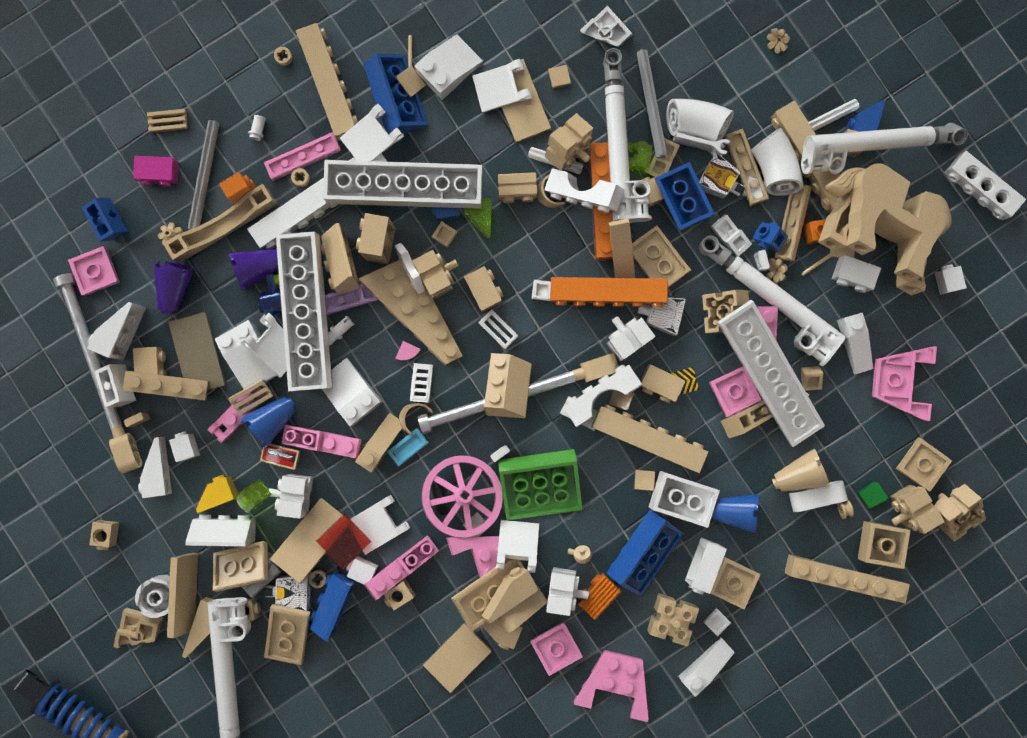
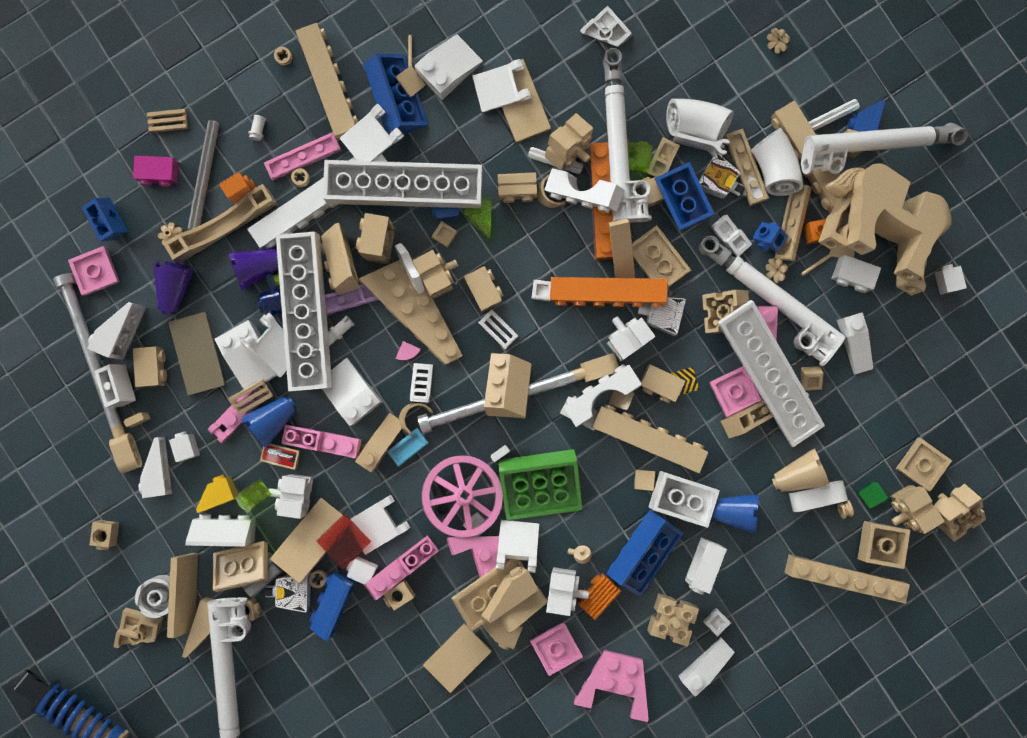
(165, 385): tan brick -> none
(287, 634): tan tile -> none
(559, 76): tan tile -> none
(651, 104): light grey axle -> none
(734, 583): tan plate -> none
(761, 261): white tile -> none
(895, 379): bright pink wing -> none
(1009, 198): white brick -> none

